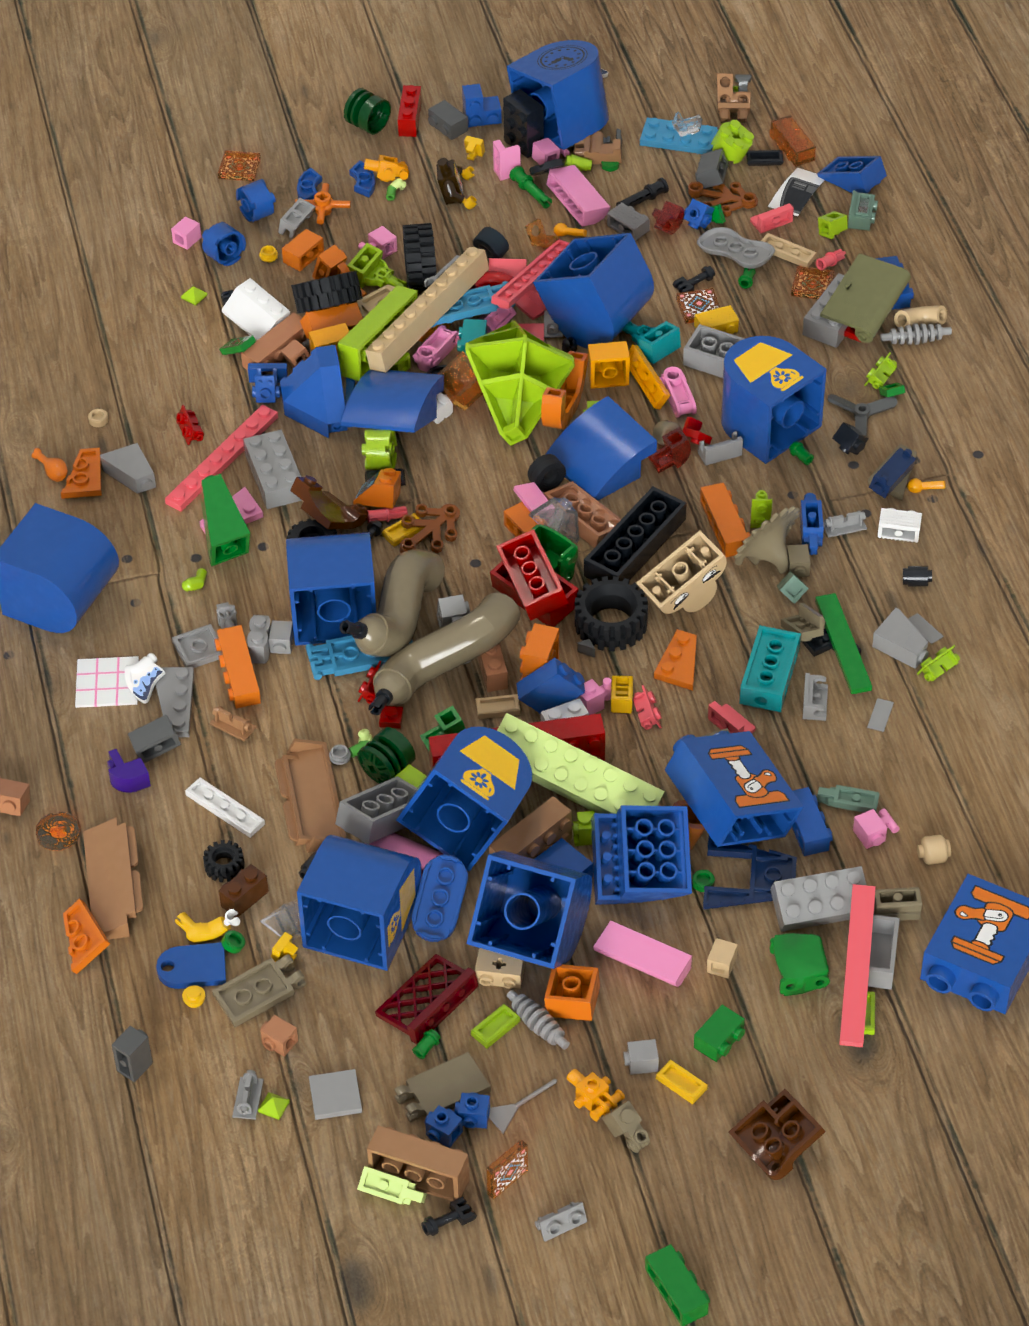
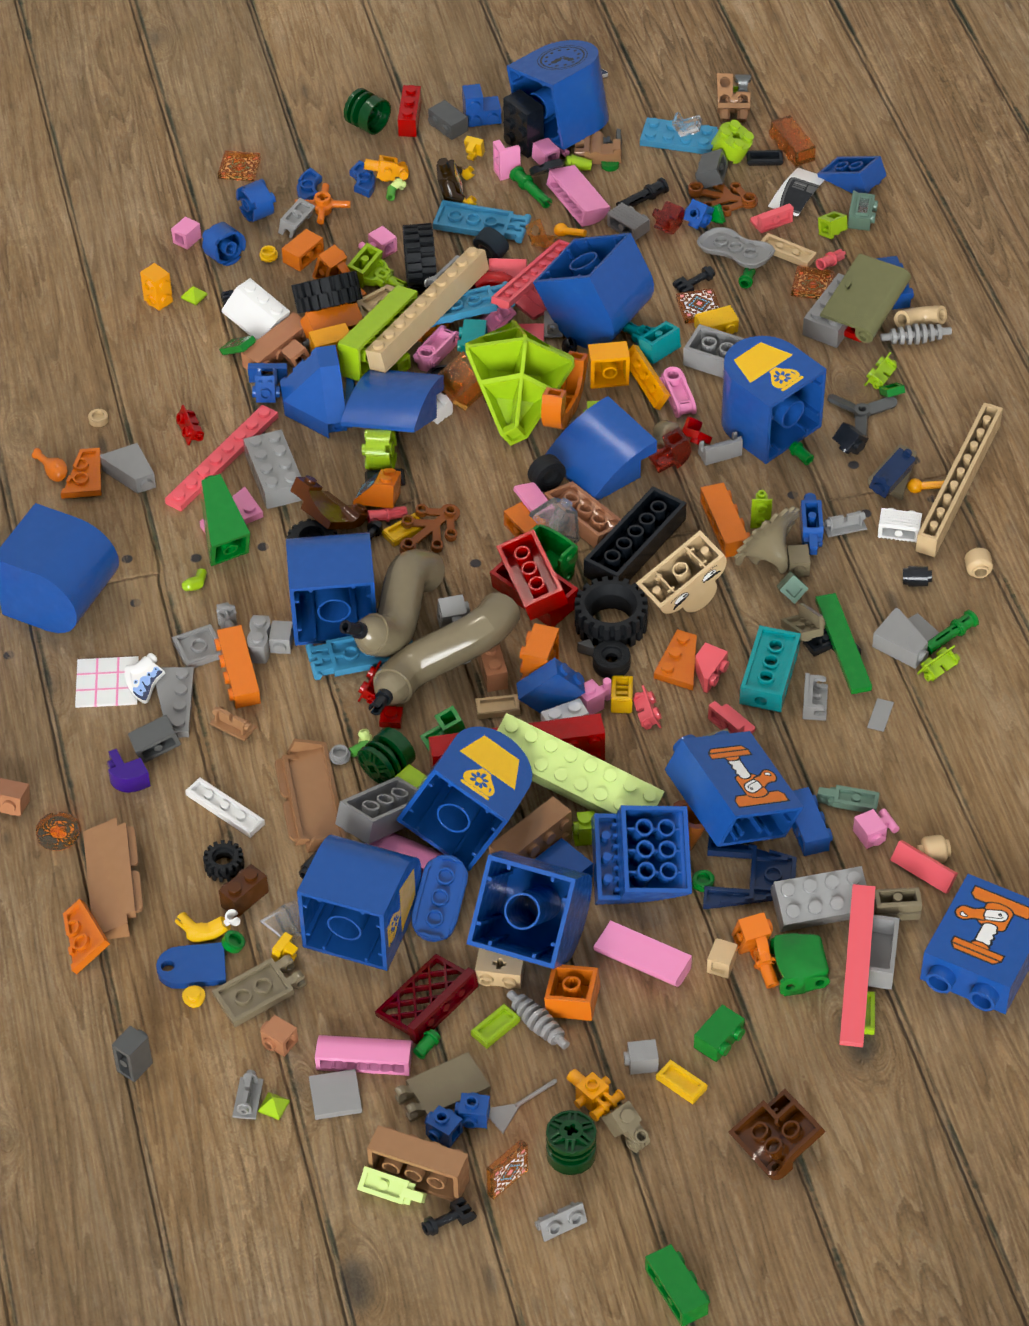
(156, 286): none -> light orange brick
(364, 1055): none -> bright pink brick
(471, 219): none -> dark azure hinge
(571, 1142): none -> dark green wheel
(611, 649): none -> black tyre
(709, 665): none -> coral slope
(753, 936): none -> orange brick
(924, 866): none -> coral tile
(957, 628): none -> green pin
(959, 480): none -> tan brick
(978, 562): none -> tan head

